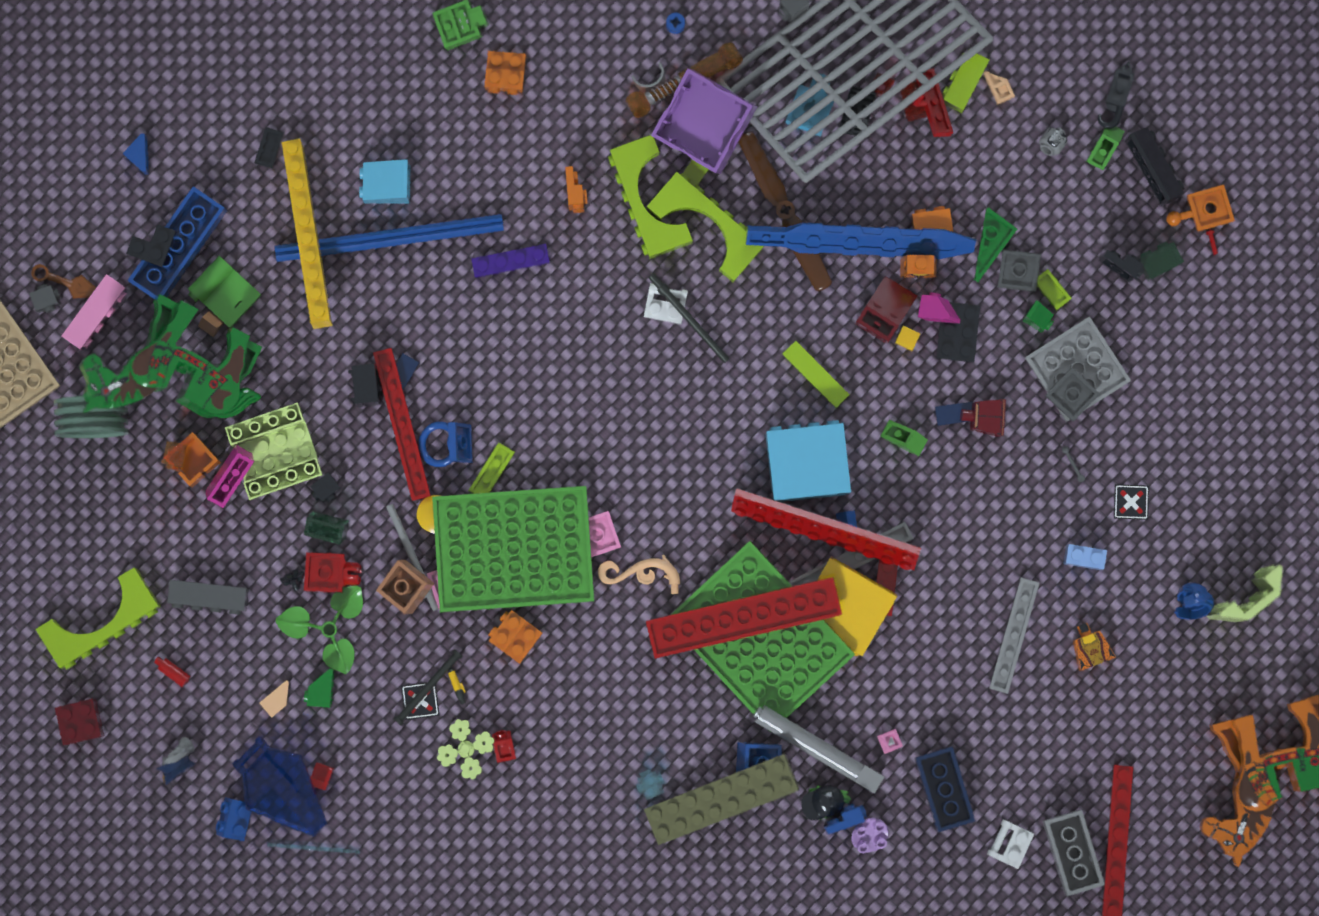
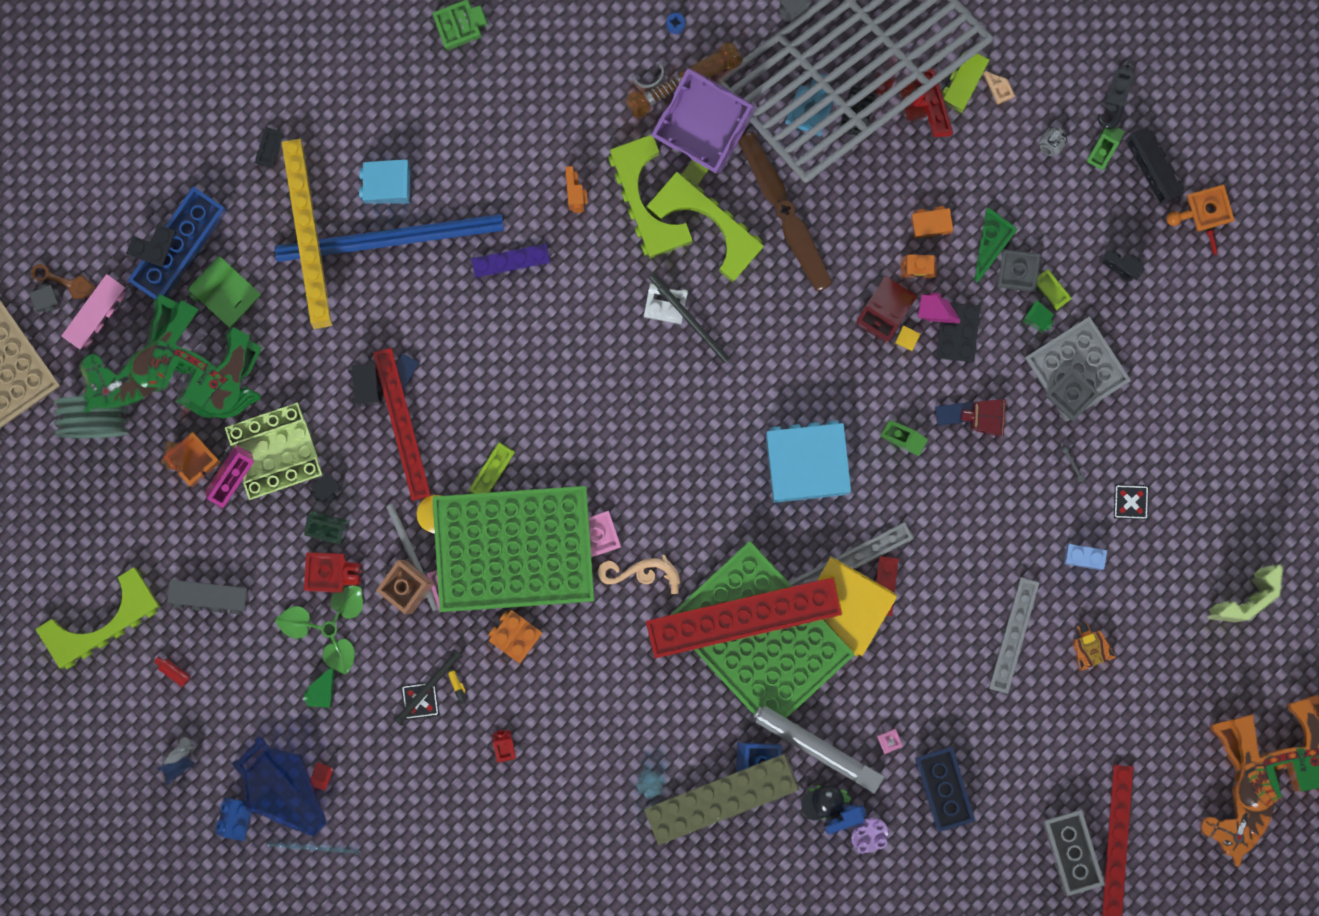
(79, 721): dark red brick -> none
(138, 153): blue slope -> none
(210, 323): nougat slope -> none
(276, 700): light nougat tile -> none
(293, 579): black plant -> none
(458, 443): blue tile -> none
(465, 749): yellowish green plant -> none
(505, 72): orange plate -> none
(815, 374): lime tile -> none
(825, 529): red plate -> none
(847, 517): blue slope -> none
(856, 240): blue plate -> none
(1016, 846): white plate -> none
(1161, 260): clear green brick -> none
(1195, 601): blue helmet -> none

